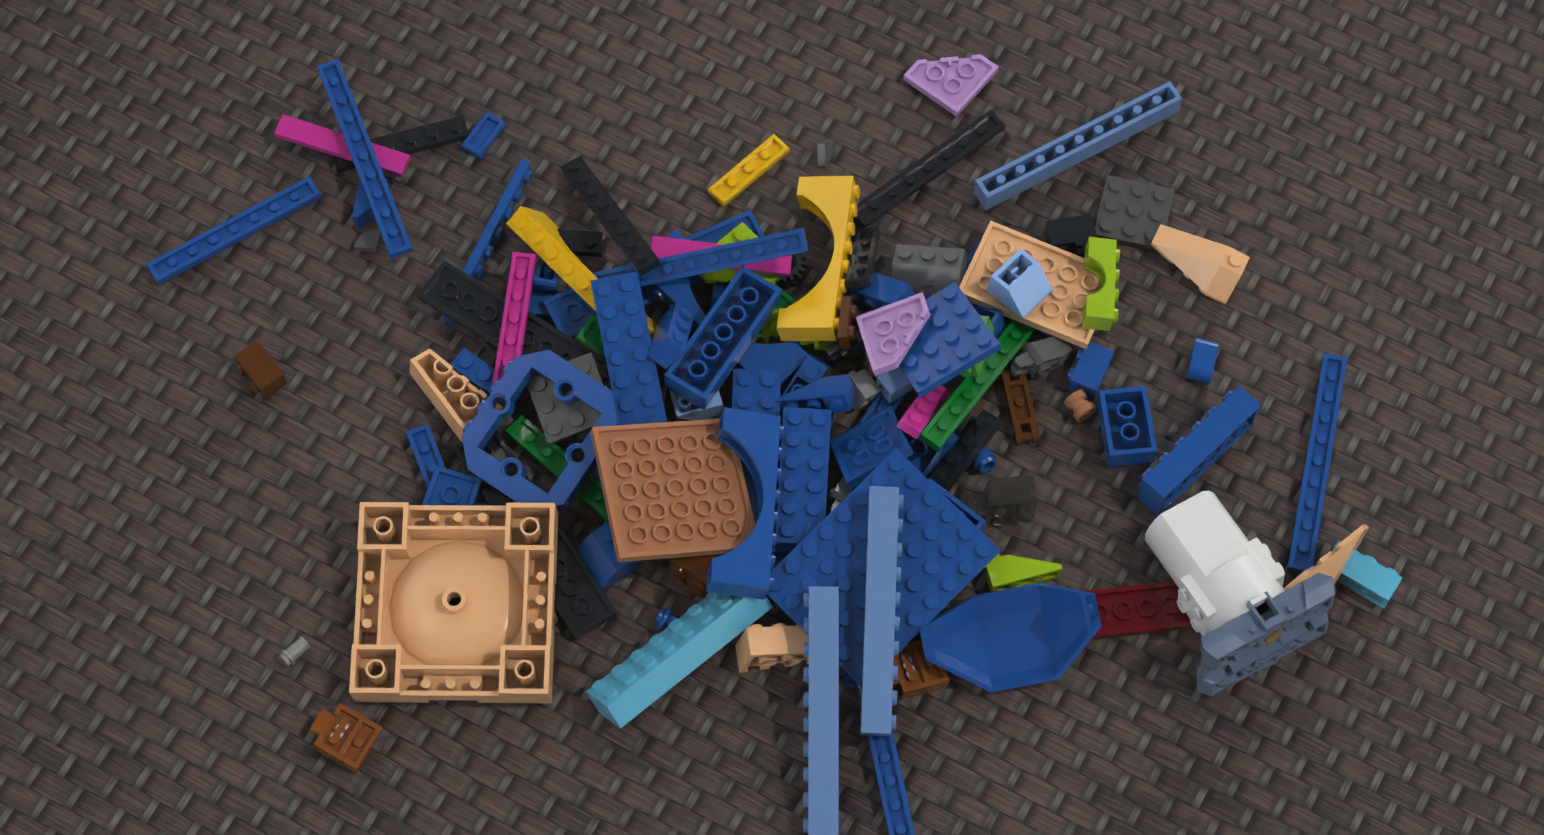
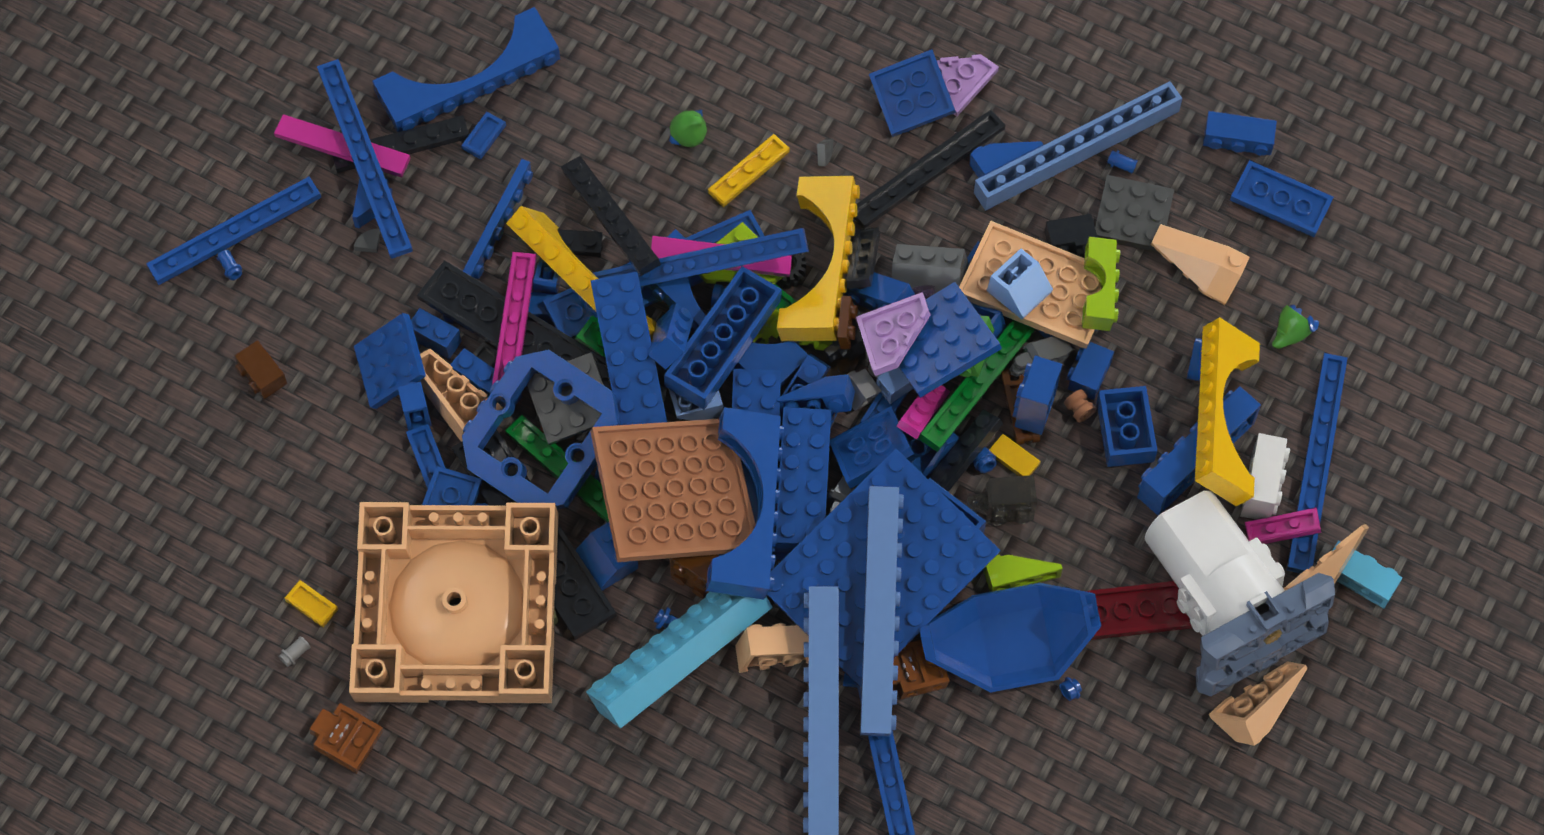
(232, 269): none -> blue pin
(311, 603): none -> yellow tile
(389, 360): none -> blue plate
(414, 405): none -> blue brick
(415, 102): none -> blue arch
(435, 333): none -> blue brick
(688, 128): none -> bright green hat
(912, 93): none -> blue plate
(995, 155): none -> blue slope
(1014, 456): none -> yellow tile
(1036, 394): none -> blue brick
(1070, 688): none -> blue plate
(1122, 161): none -> blue pin
(1217, 460): none -> yellow arch
(1239, 133): none -> blue brick
(1256, 710): none -> light nougat wedge
(1268, 468): none -> white brick
(1281, 198): none -> blue plate
(1284, 526): none -> dark pink tile
(1293, 327): none -> bright green hat

